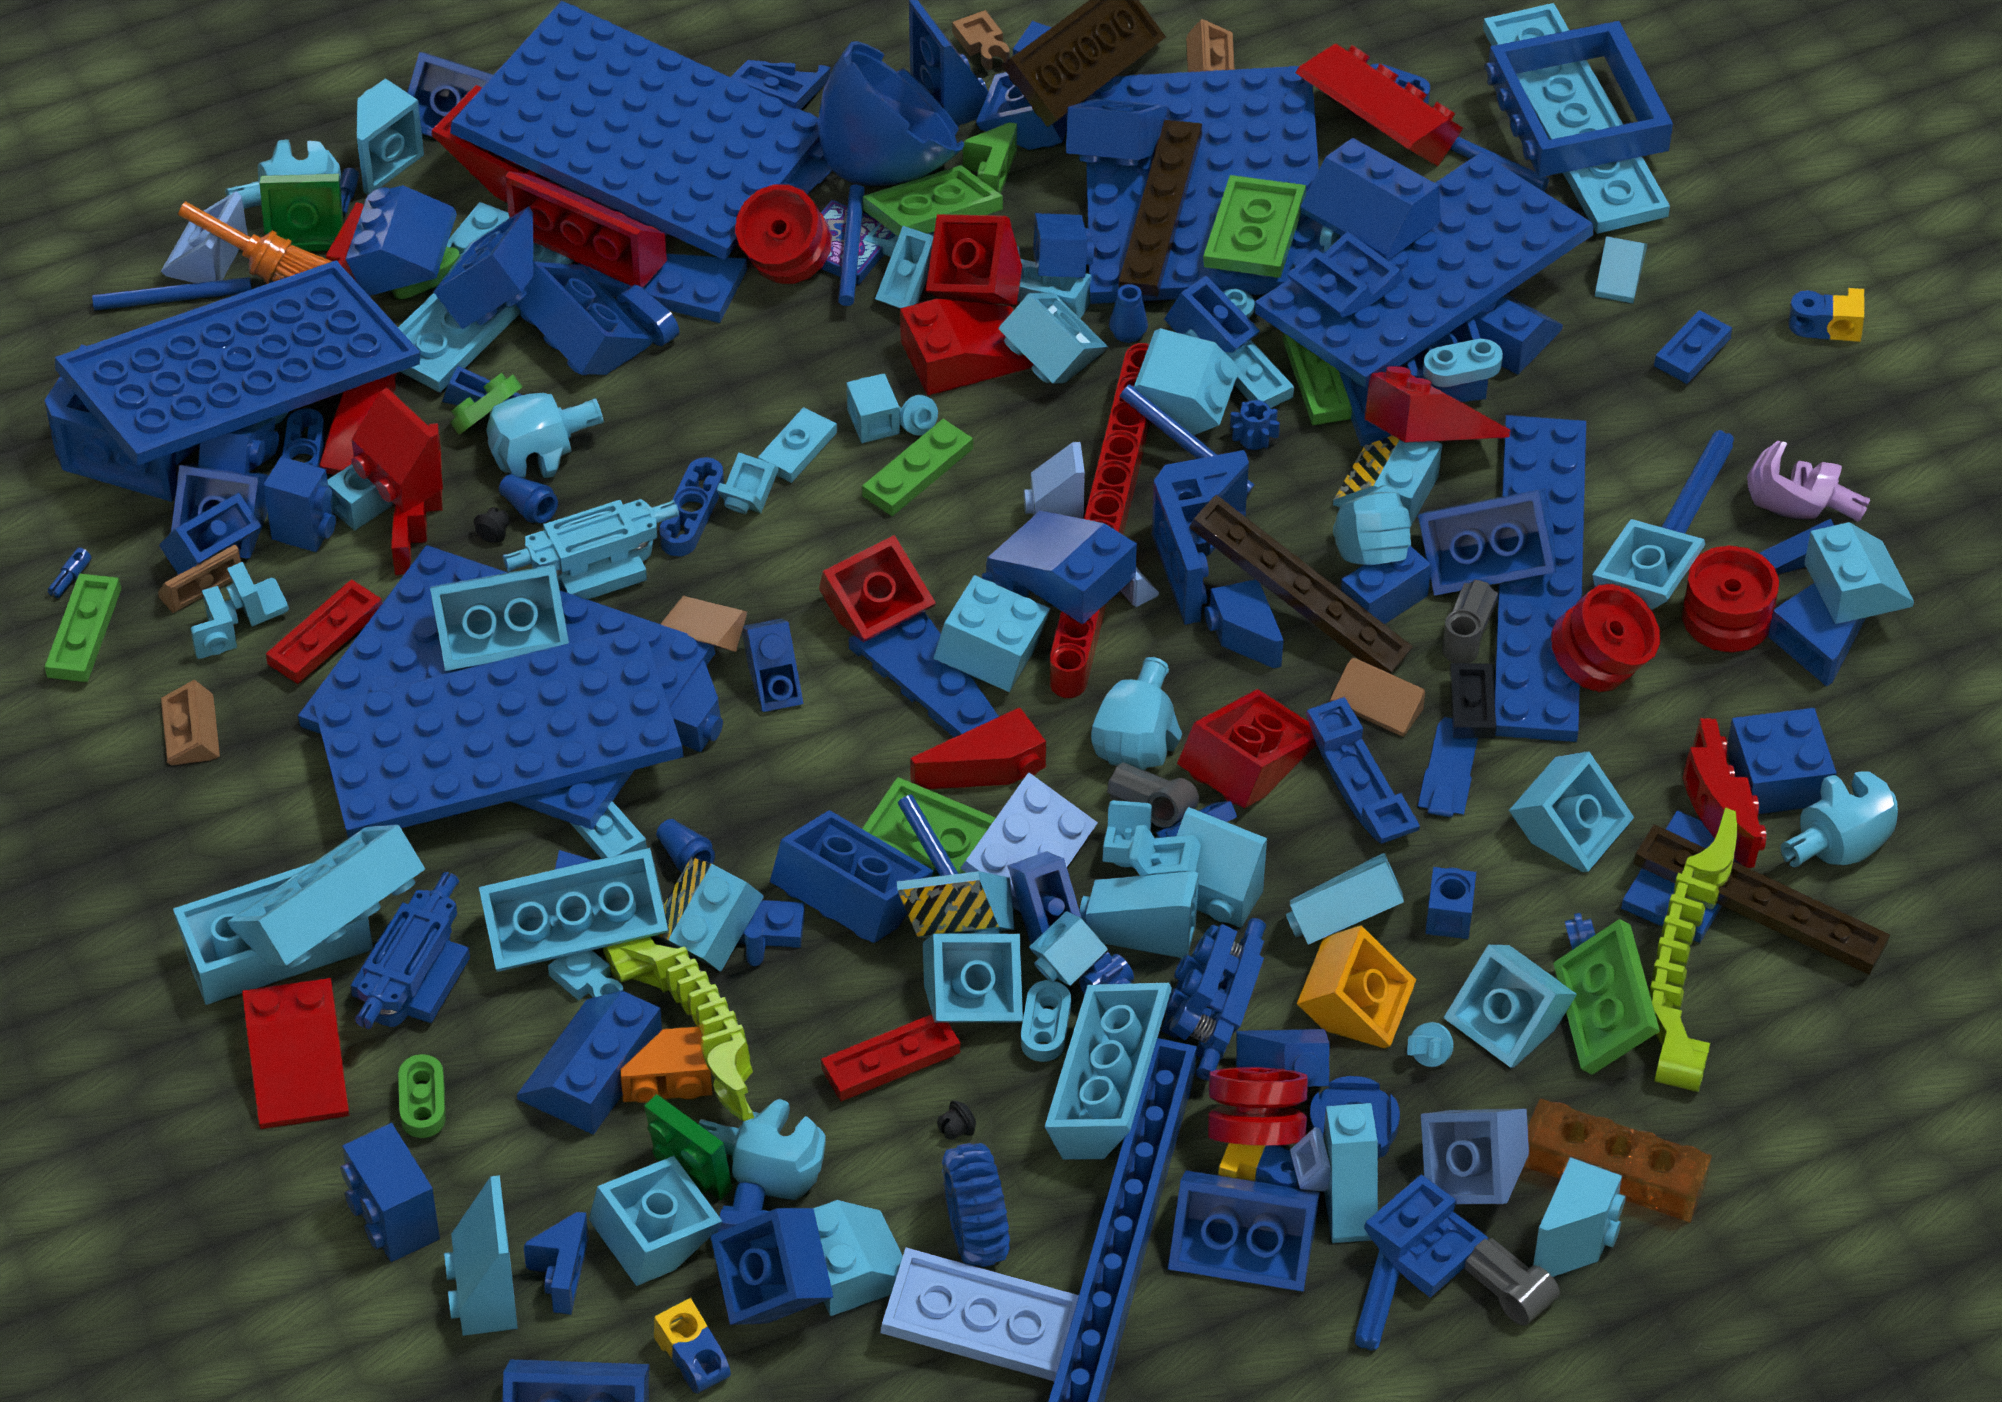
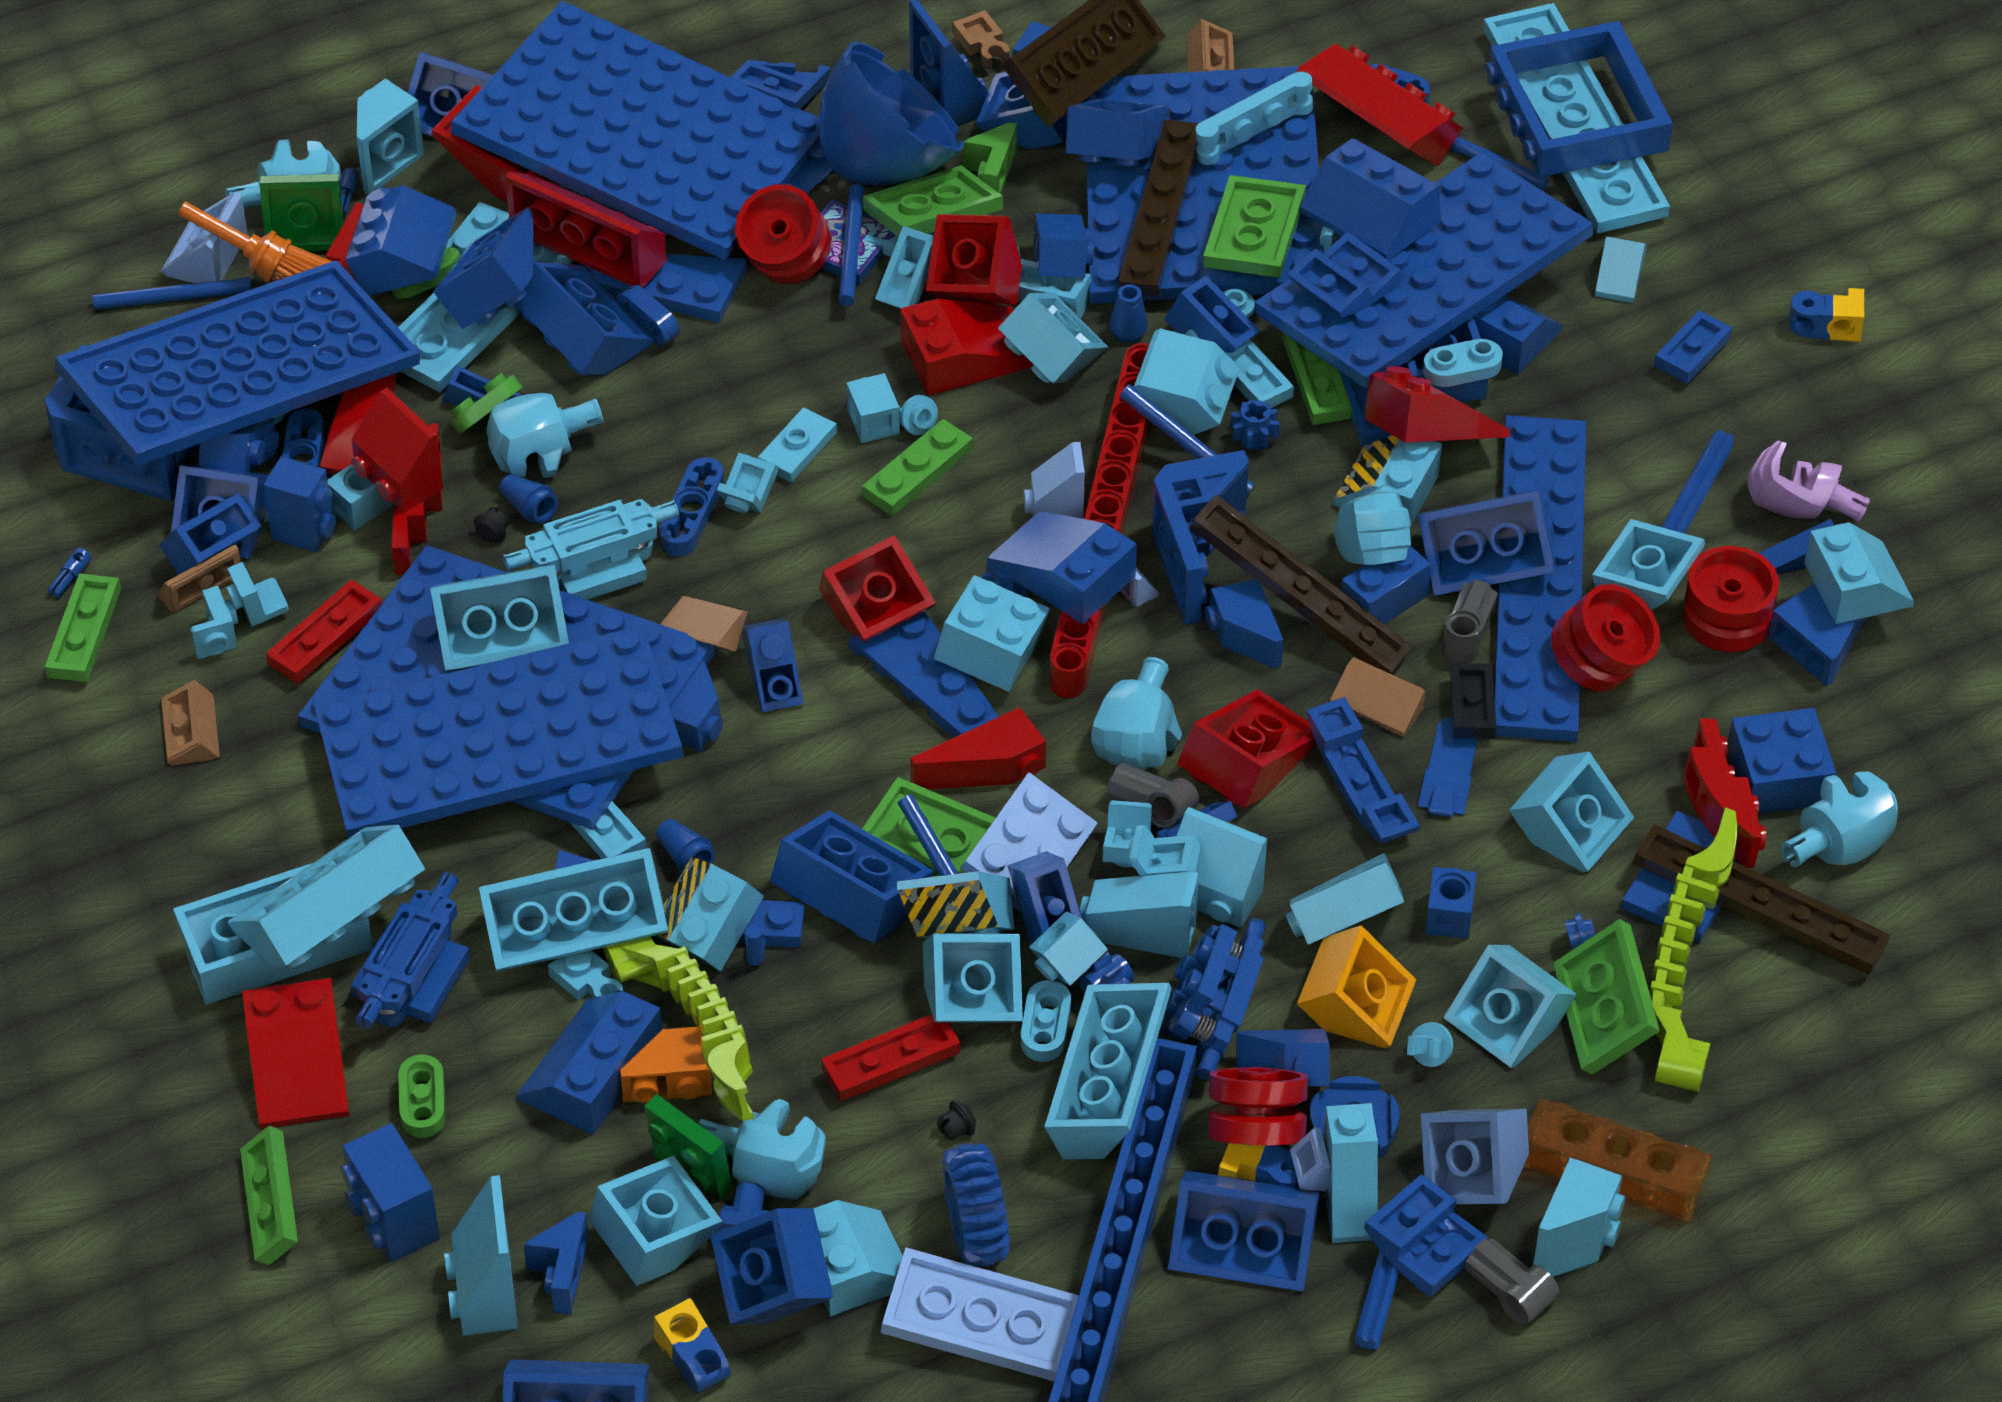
(268, 1195): none -> bright green plate
(1253, 116): none -> medium azure plate

